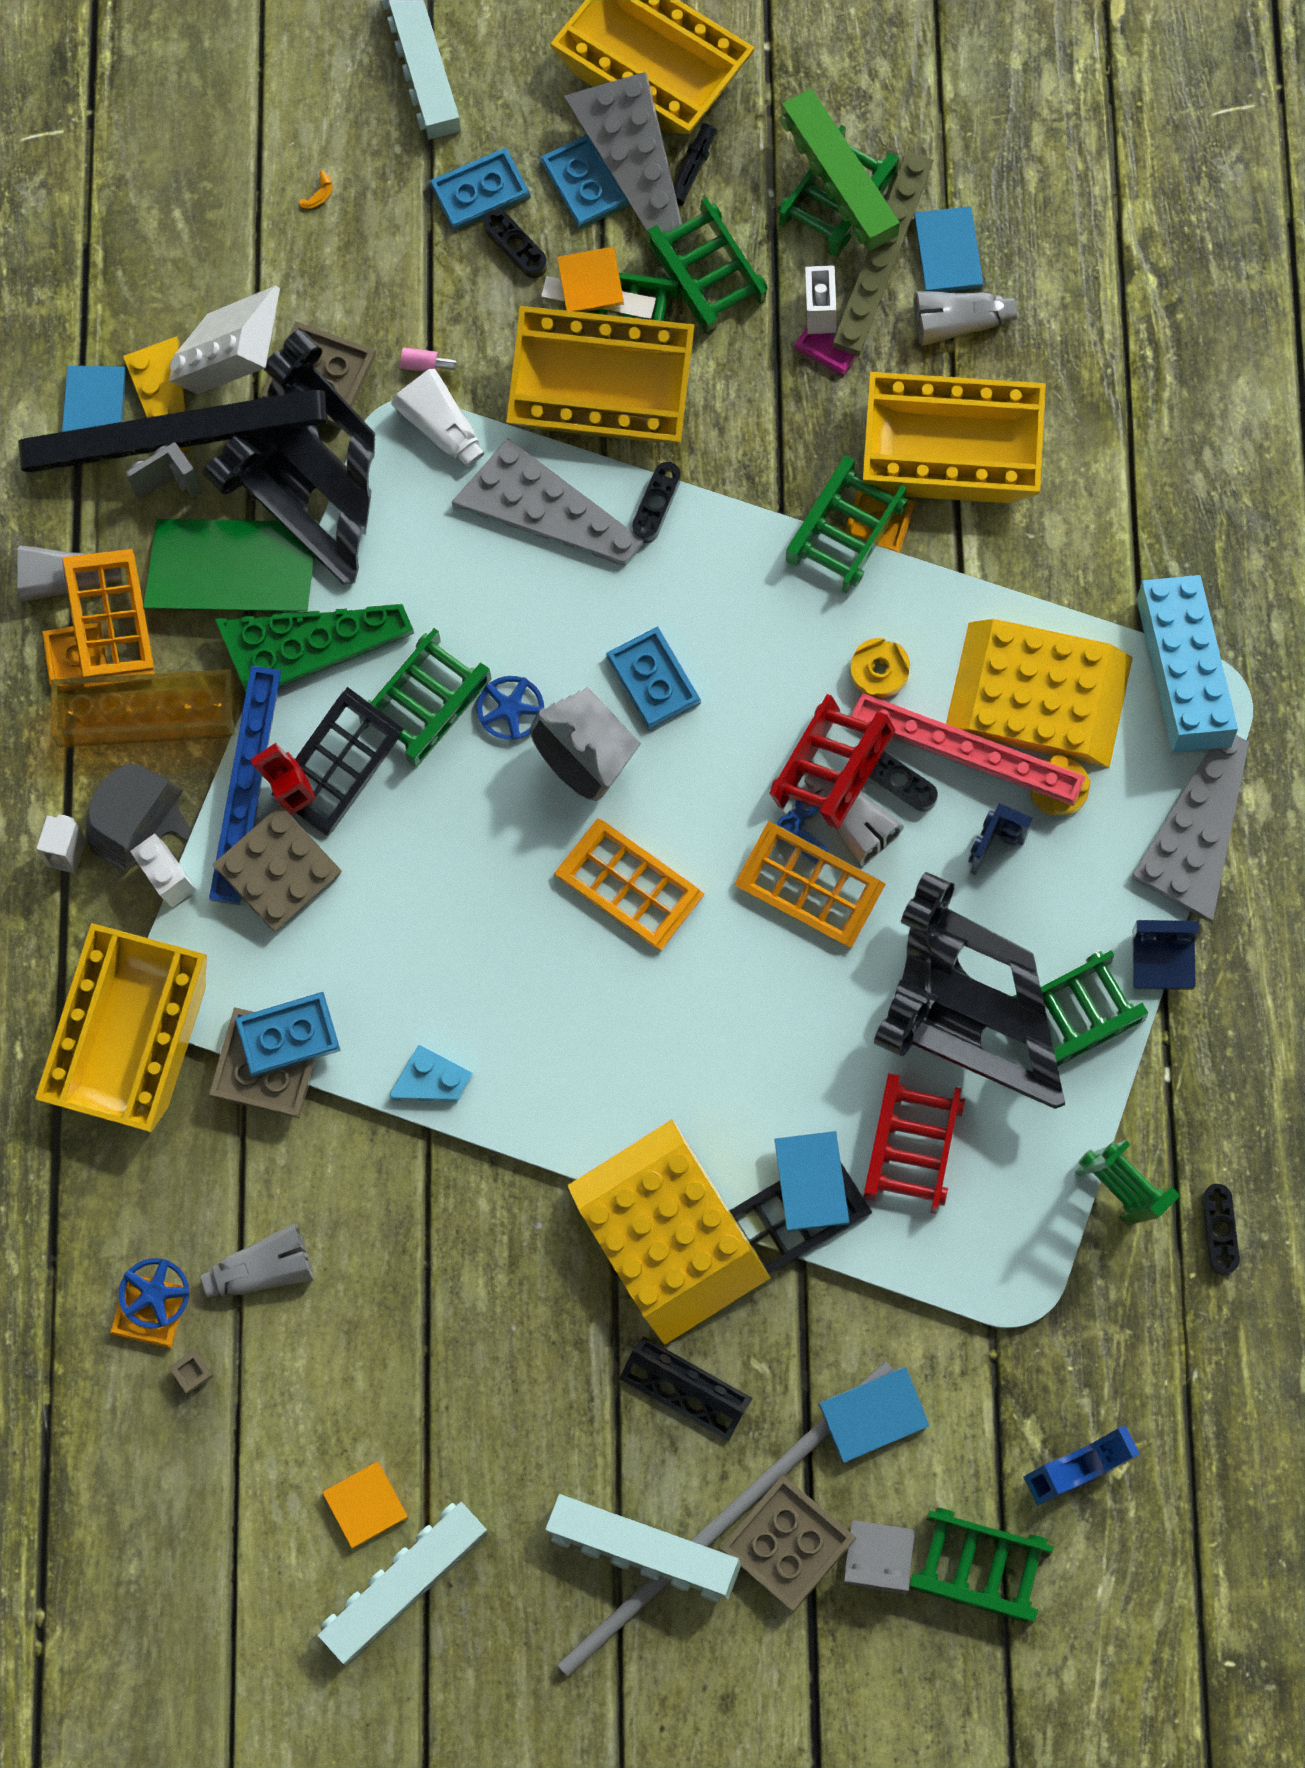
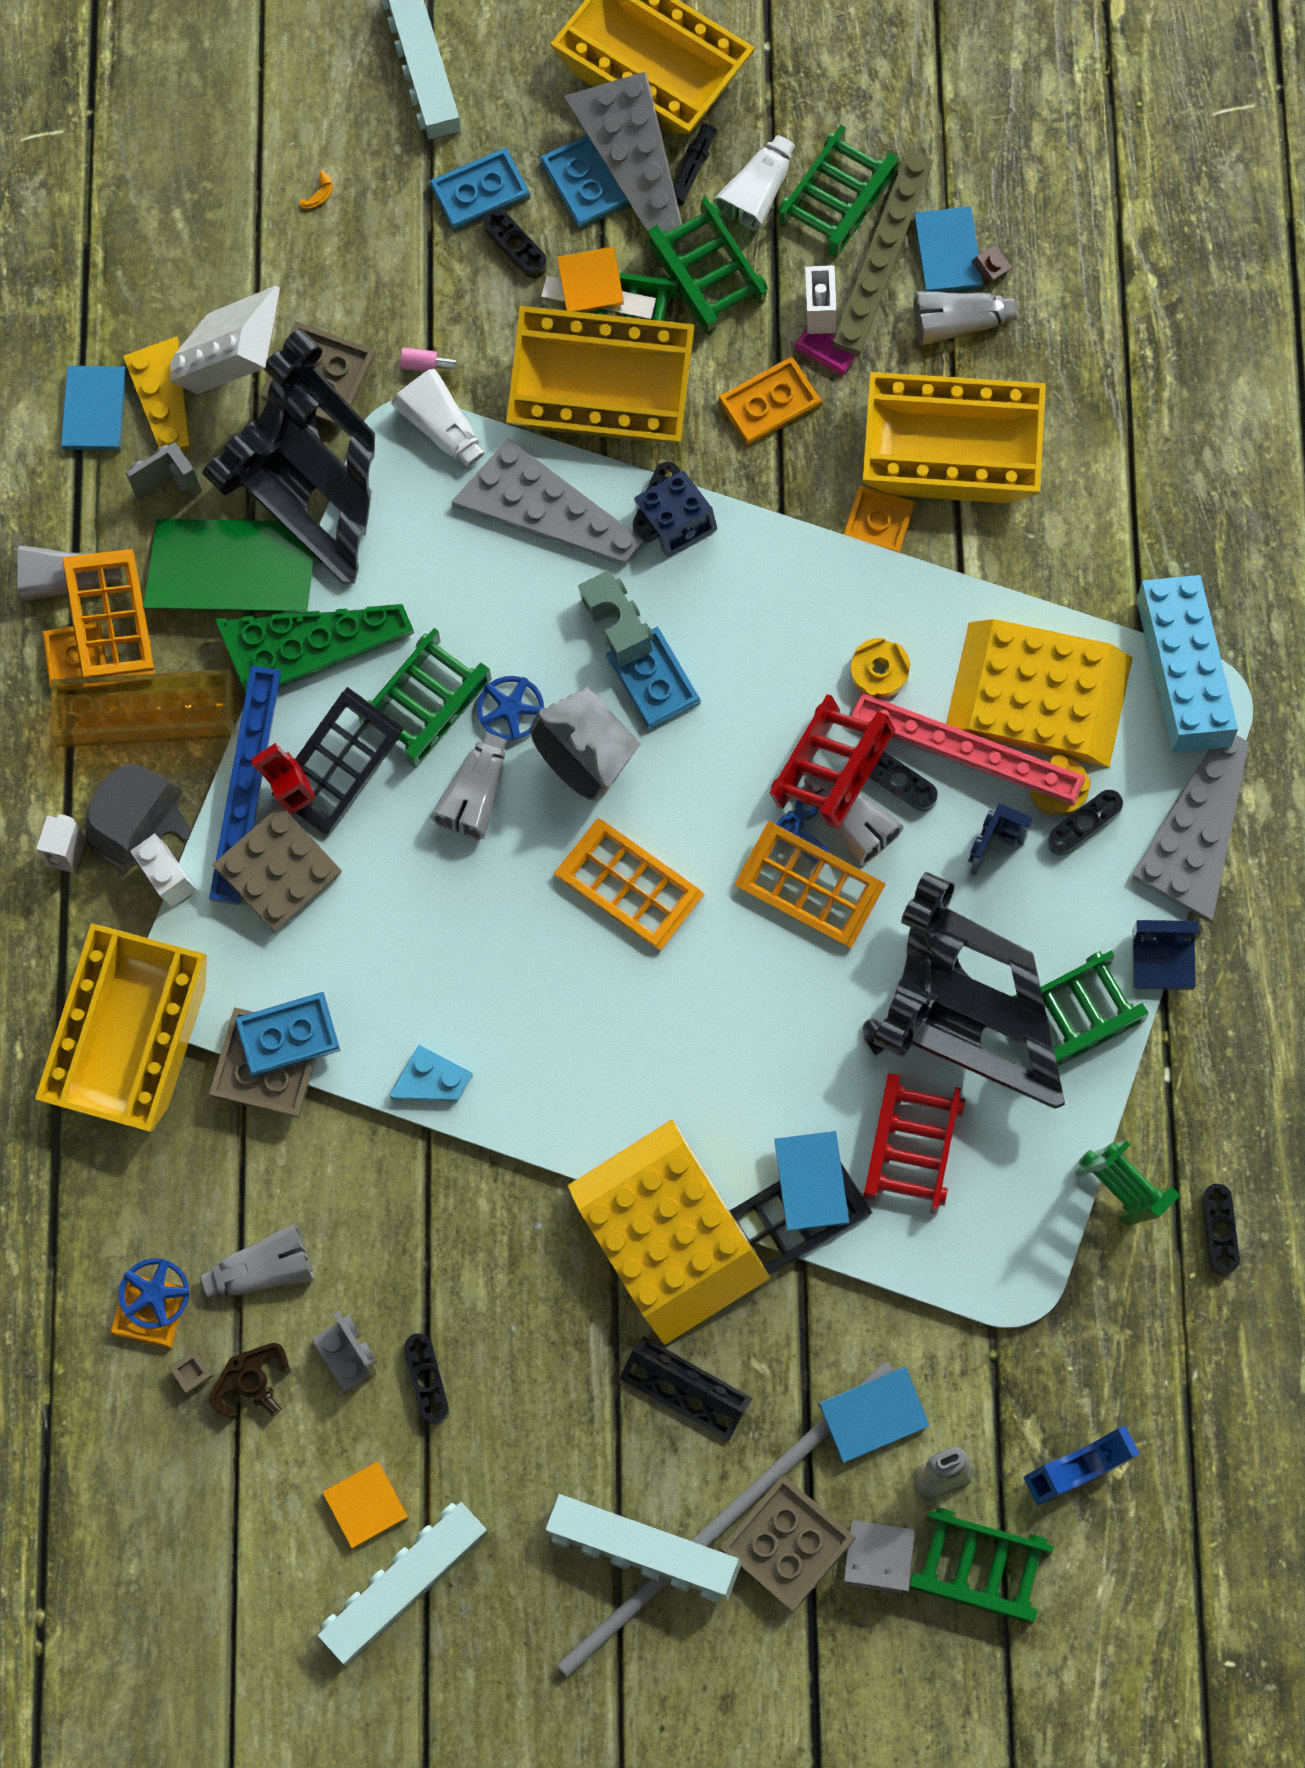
(183, 428): black beam -> none
(246, 1375): none -> dark brown piece
(345, 1357): none -> light grey bracket
(441, 1398): none -> black beam
(471, 794): none -> light grey piece
(606, 598): none -> sand green arch
(677, 513): none -> dark blue bracket
(756, 185): none -> white piece
(769, 401): none -> light orange tile
(832, 500): green fence -> none
(839, 169): bright green brick -> none
(870, 1029): none -> black piece
(943, 1473): none -> light grey piece
(991, 264): none -> plate
(1063, 829): none -> black beam

